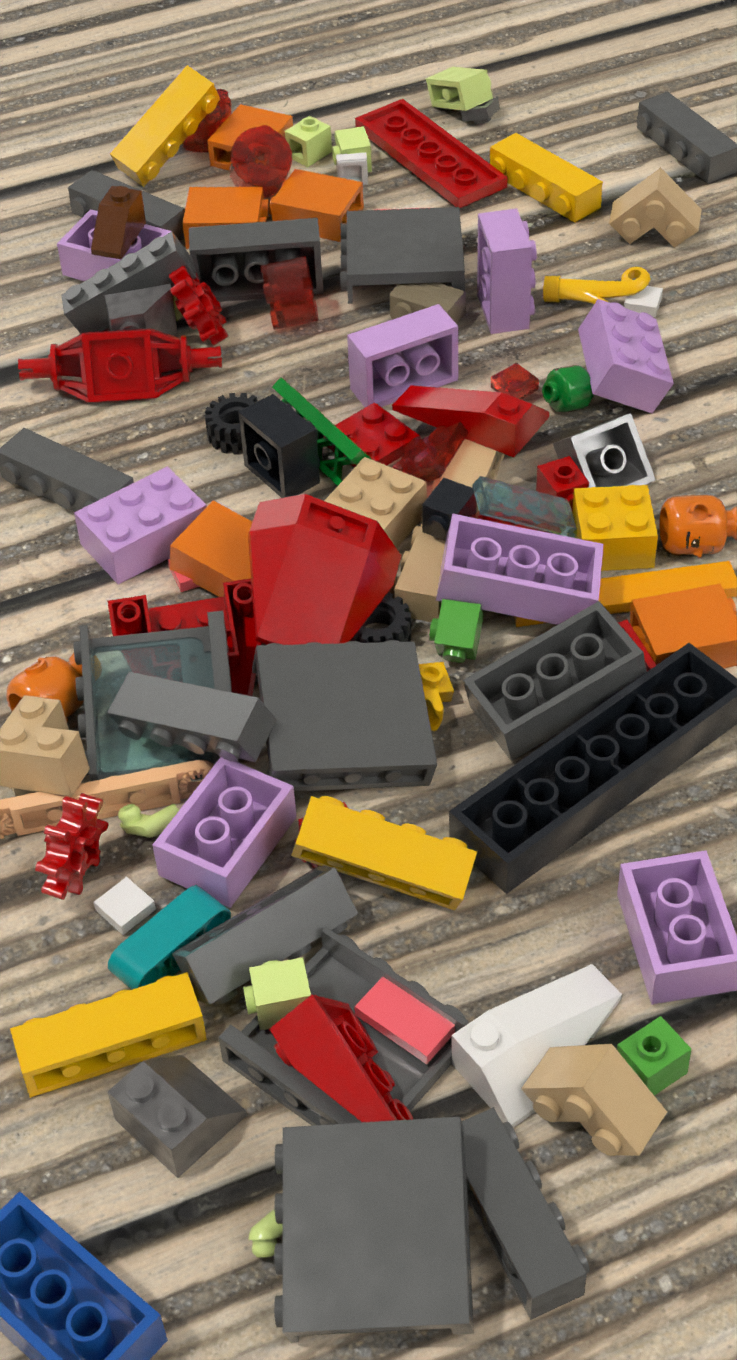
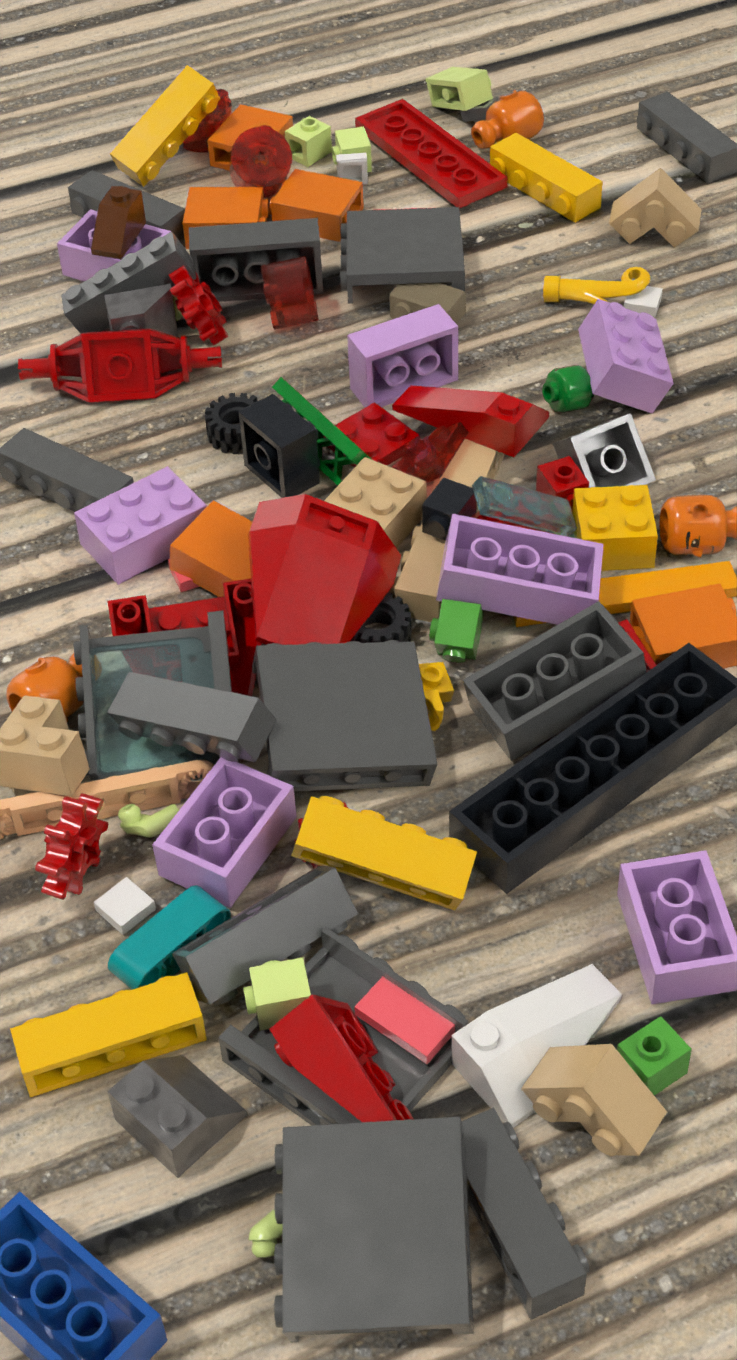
(505, 270): lavender brick -> none
(509, 115): none -> orange piece
(515, 381): clear red plate -> none

